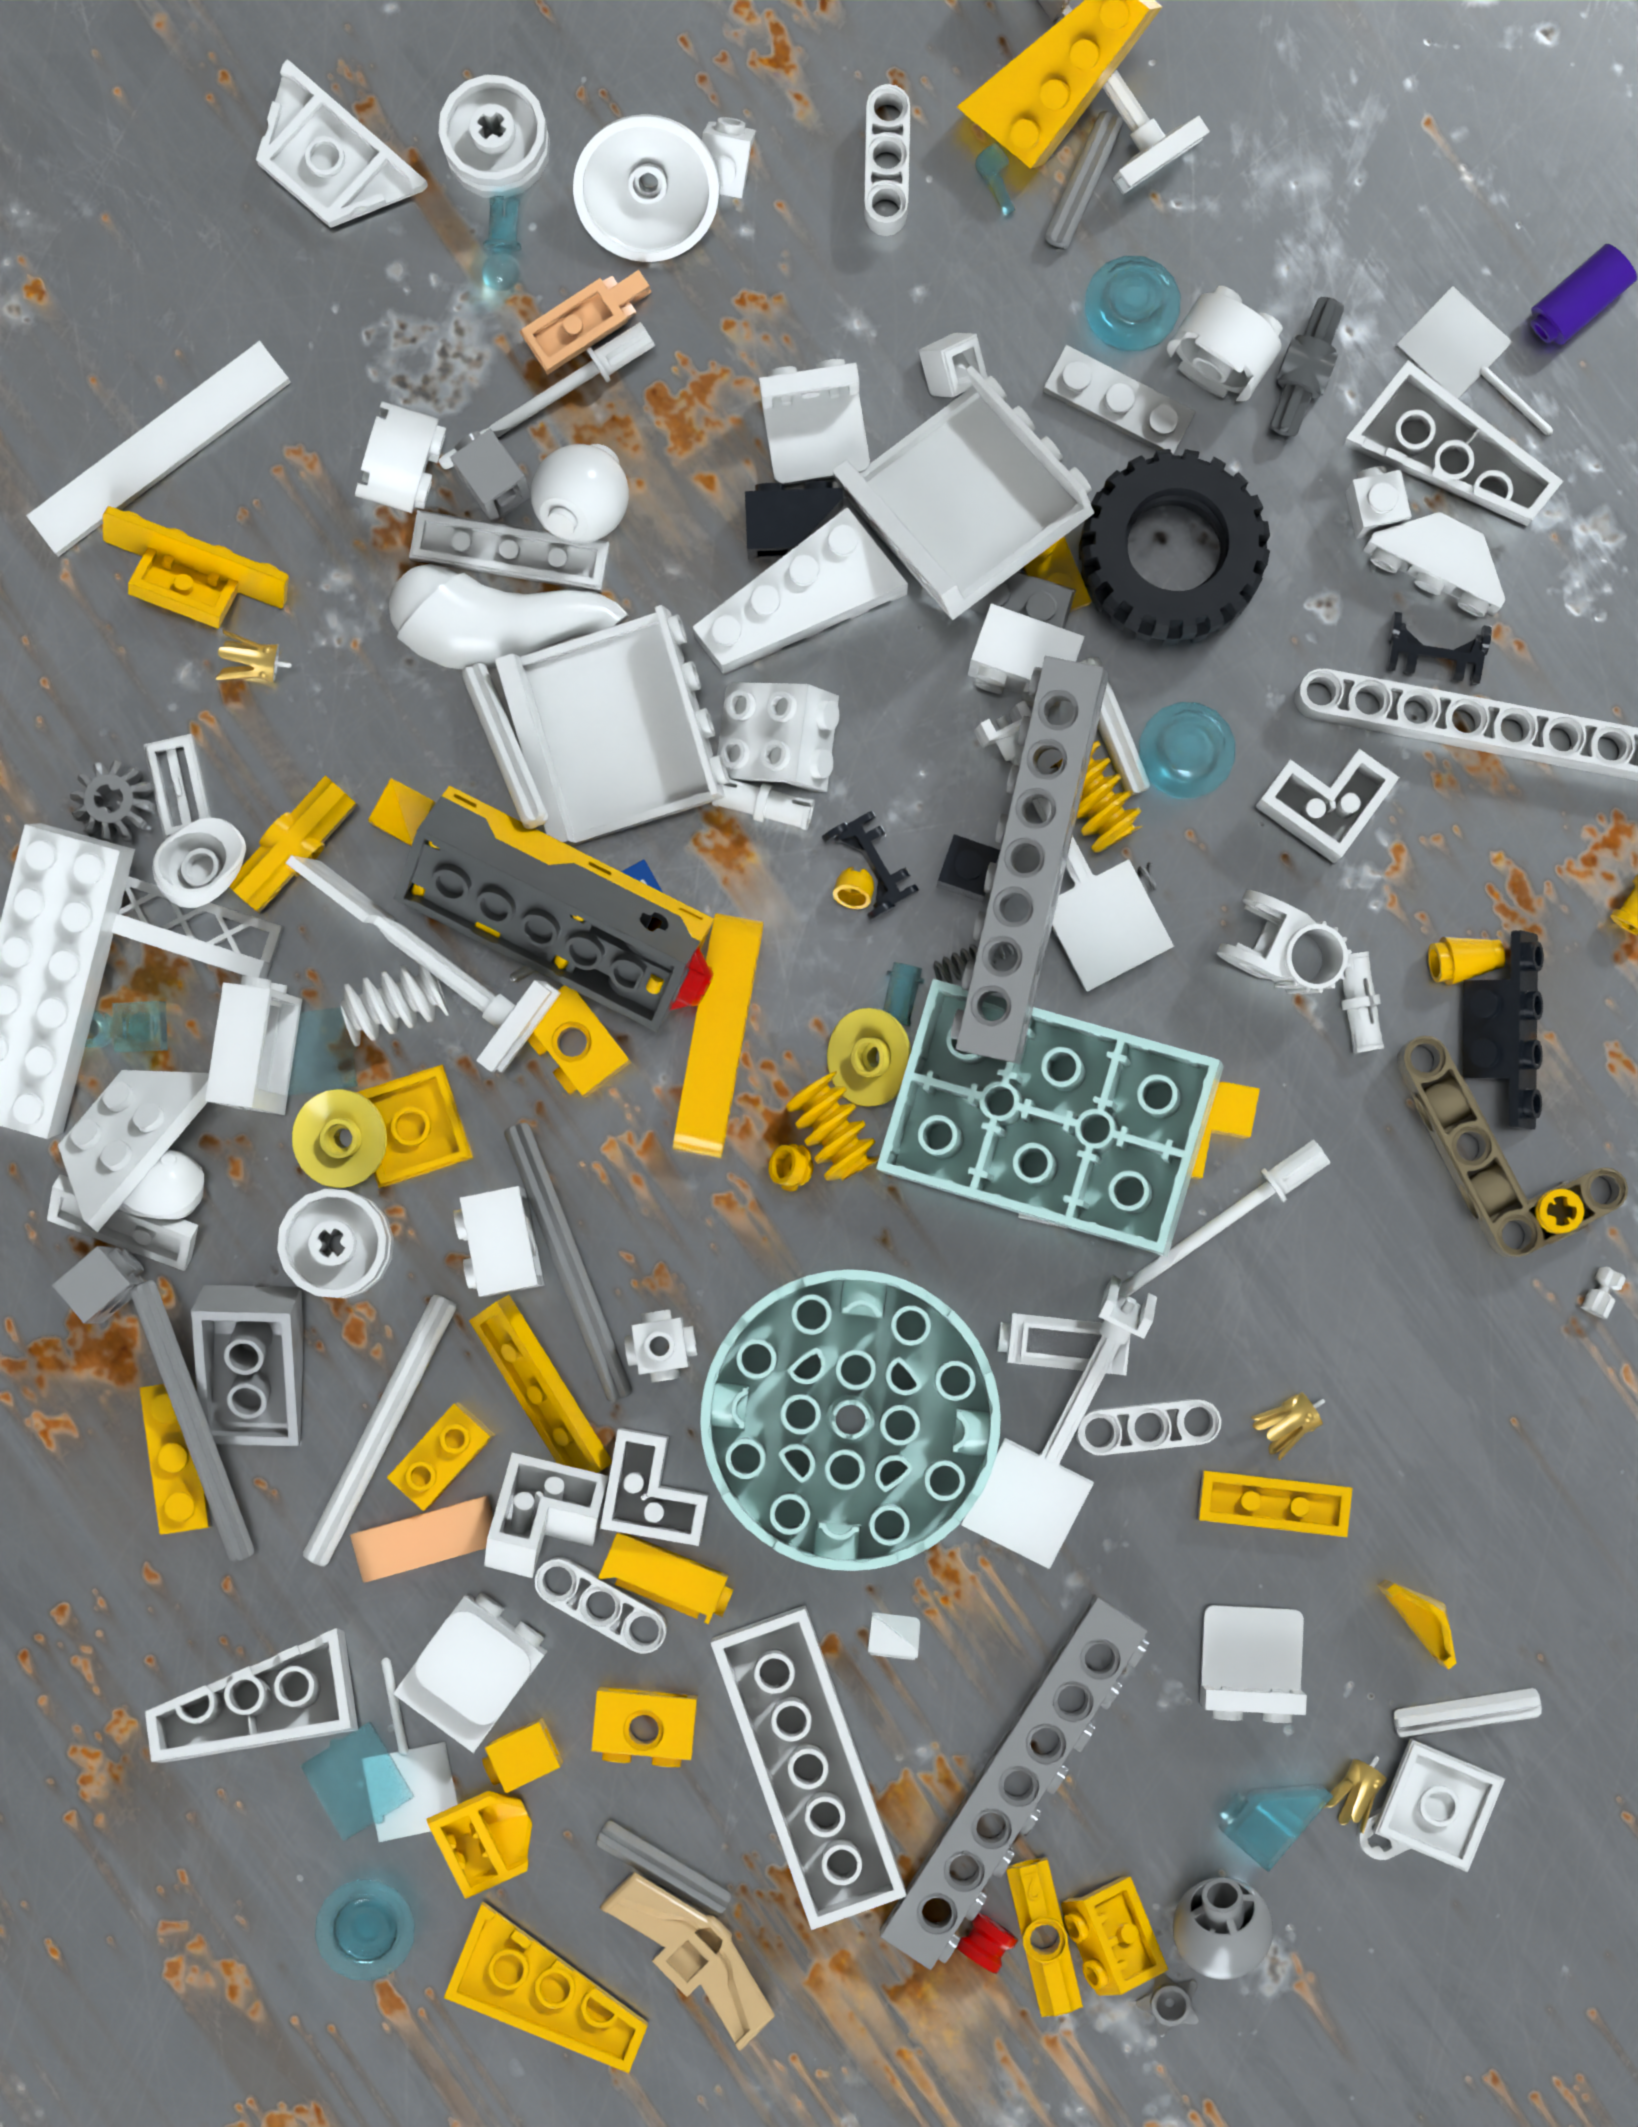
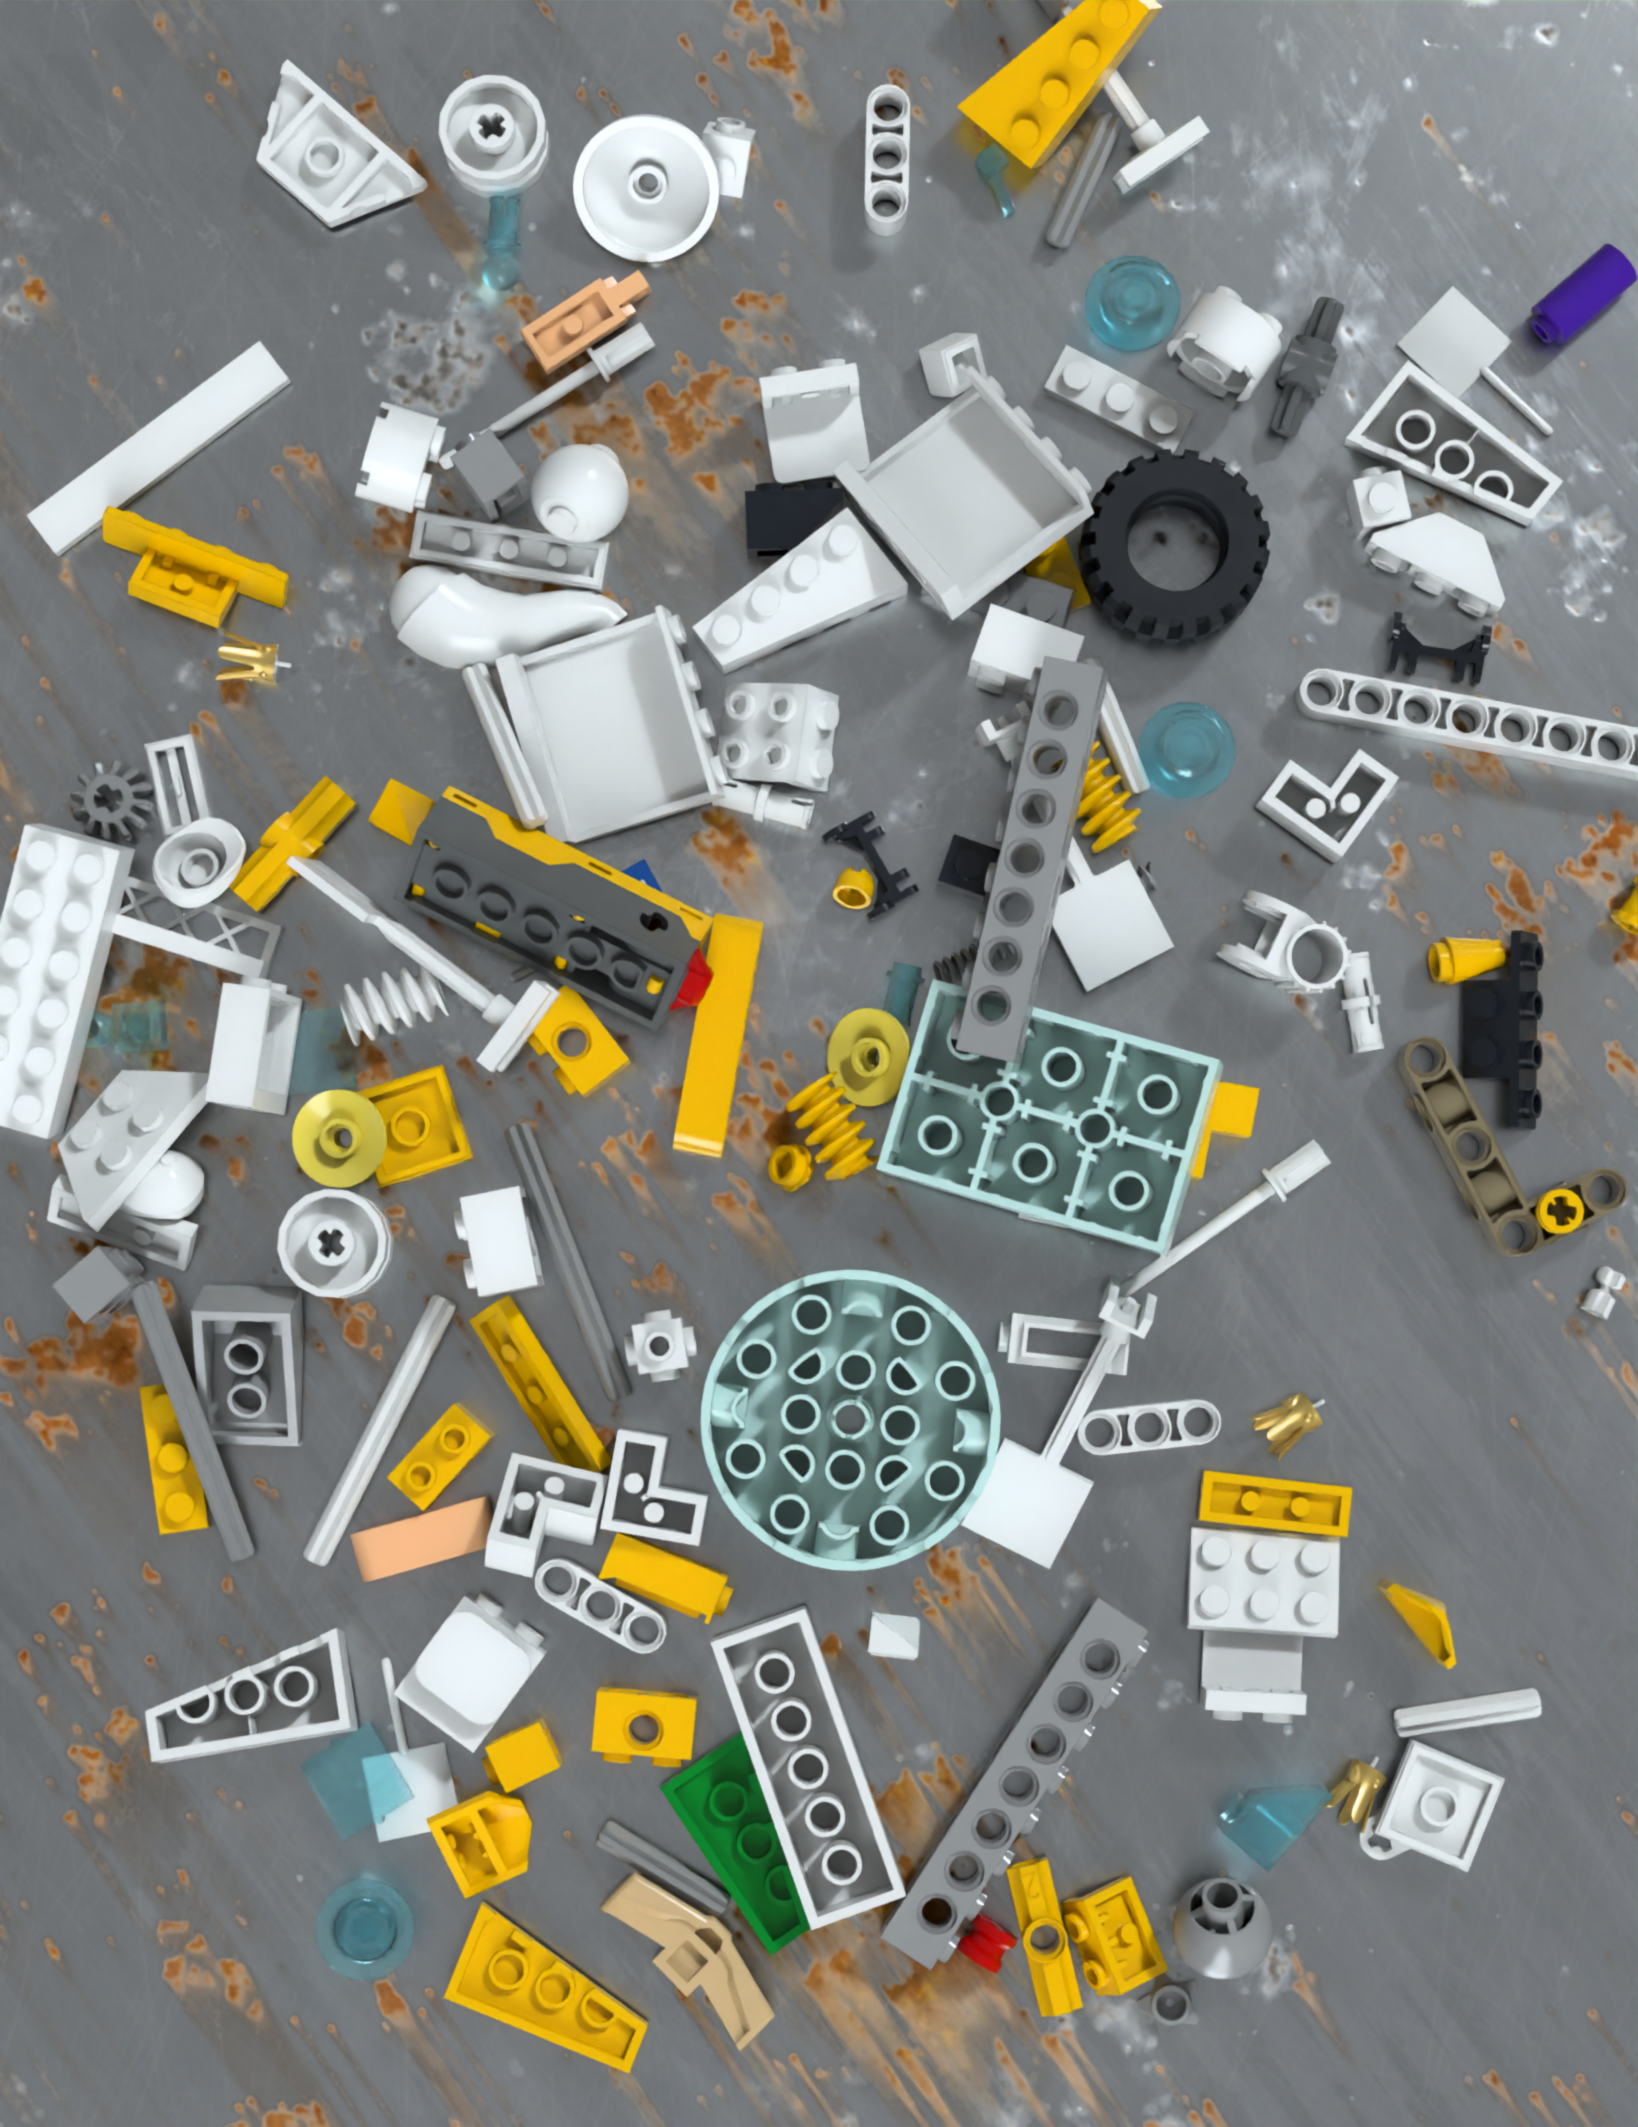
(734, 1829): none -> green wing
(1263, 1582): none -> white plate

